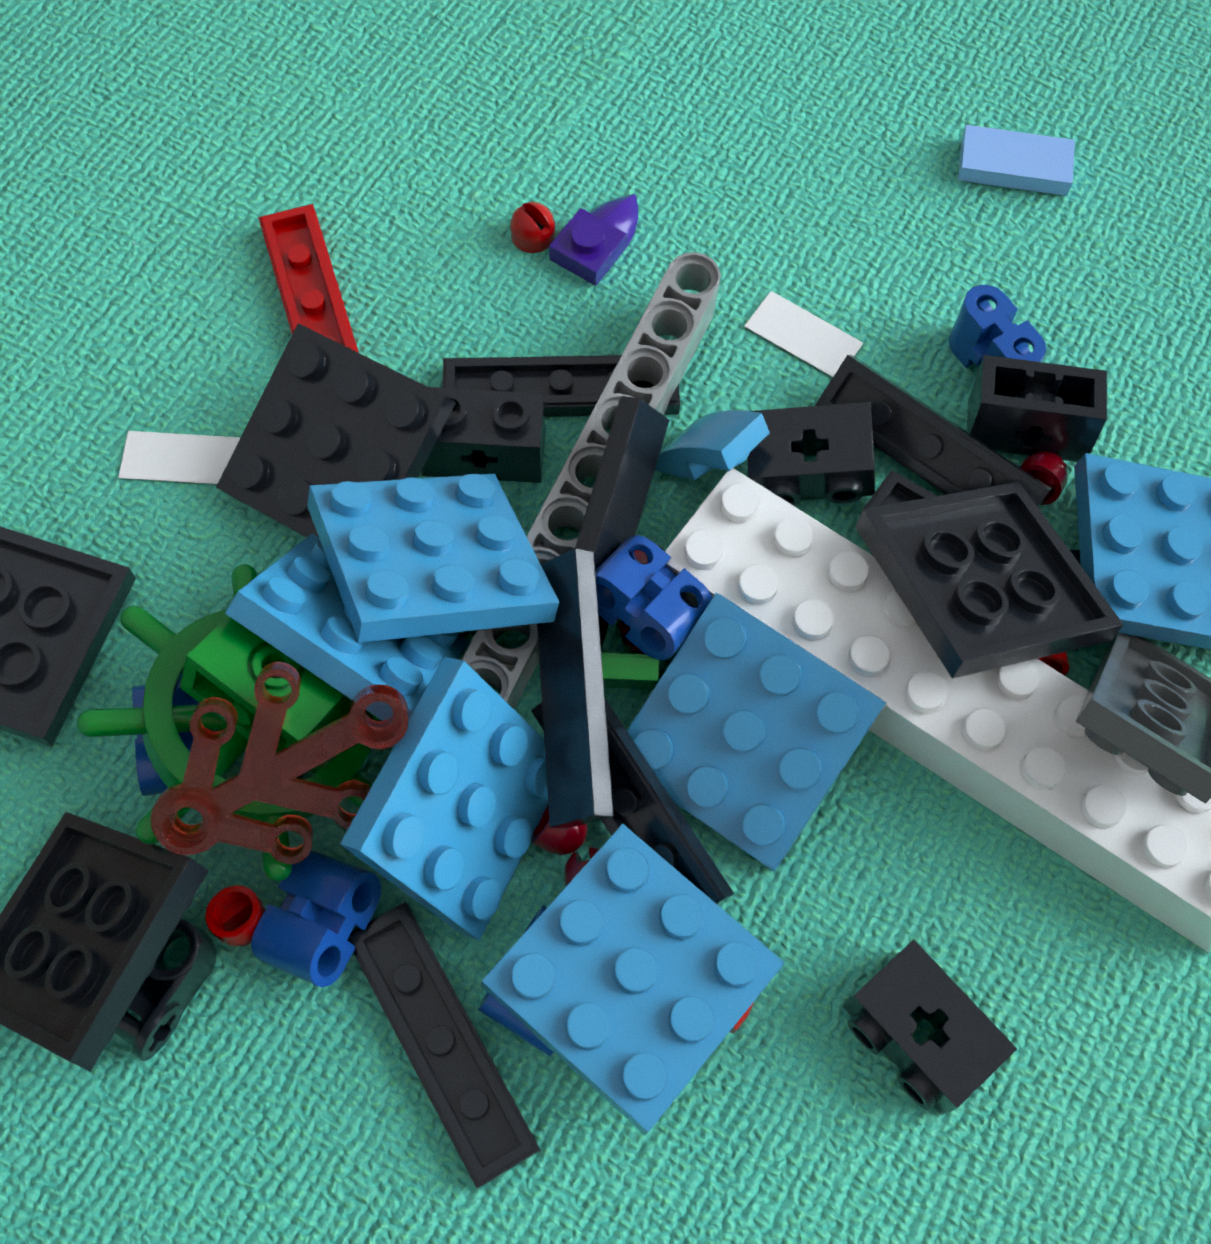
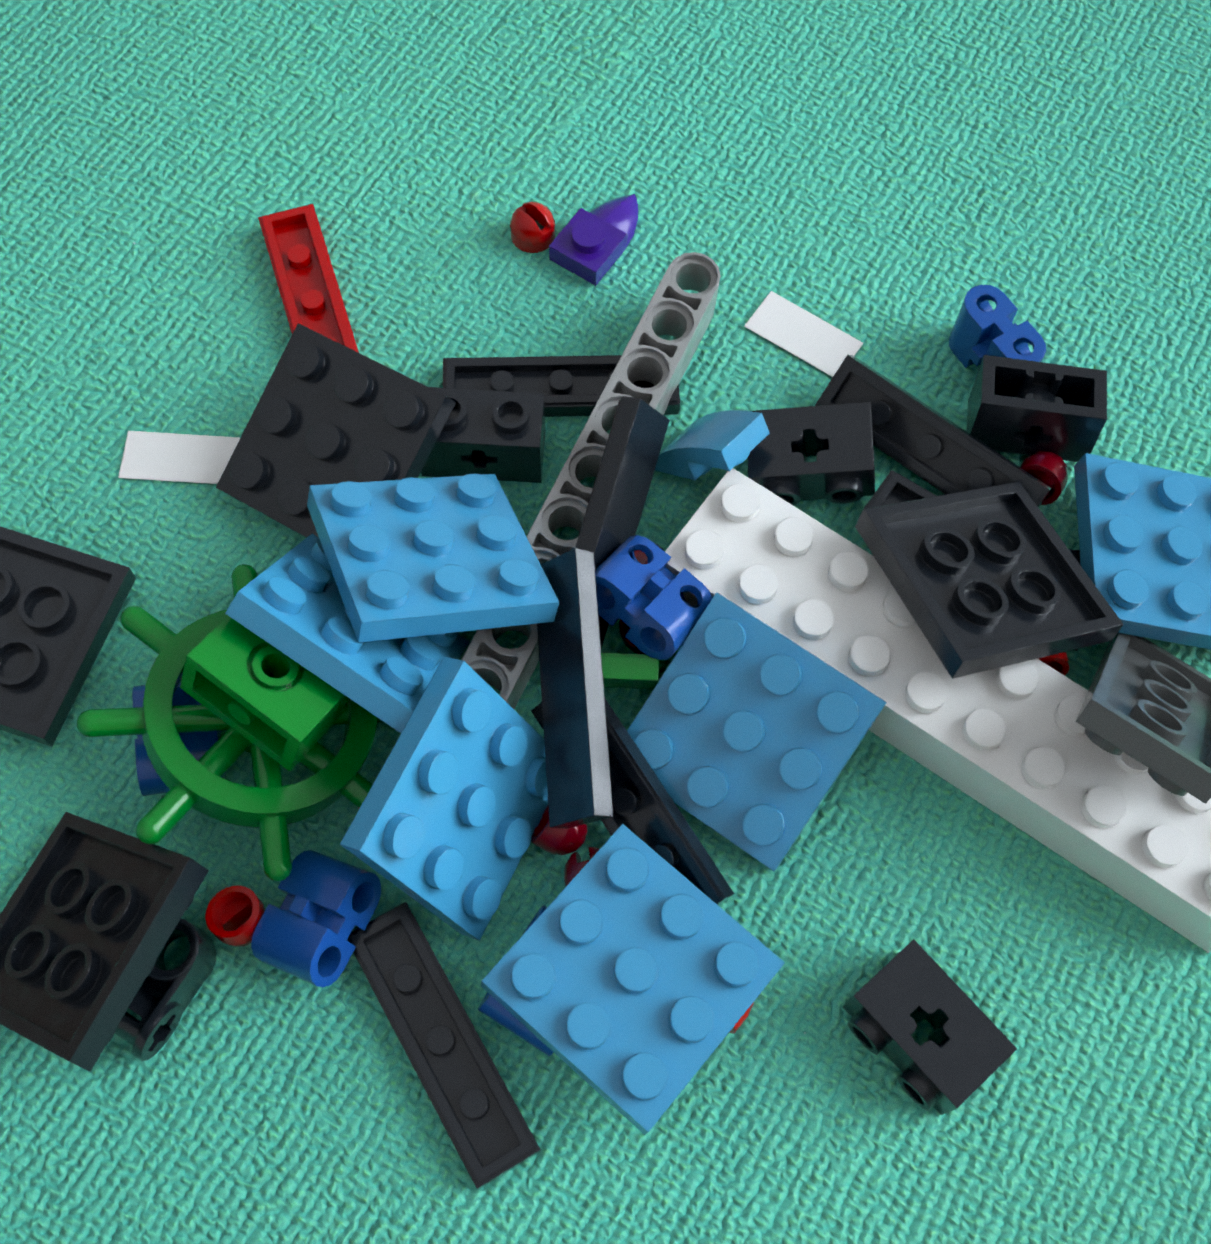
(268, 774): clear red plant -> none
(1016, 160): light blue tile -> none

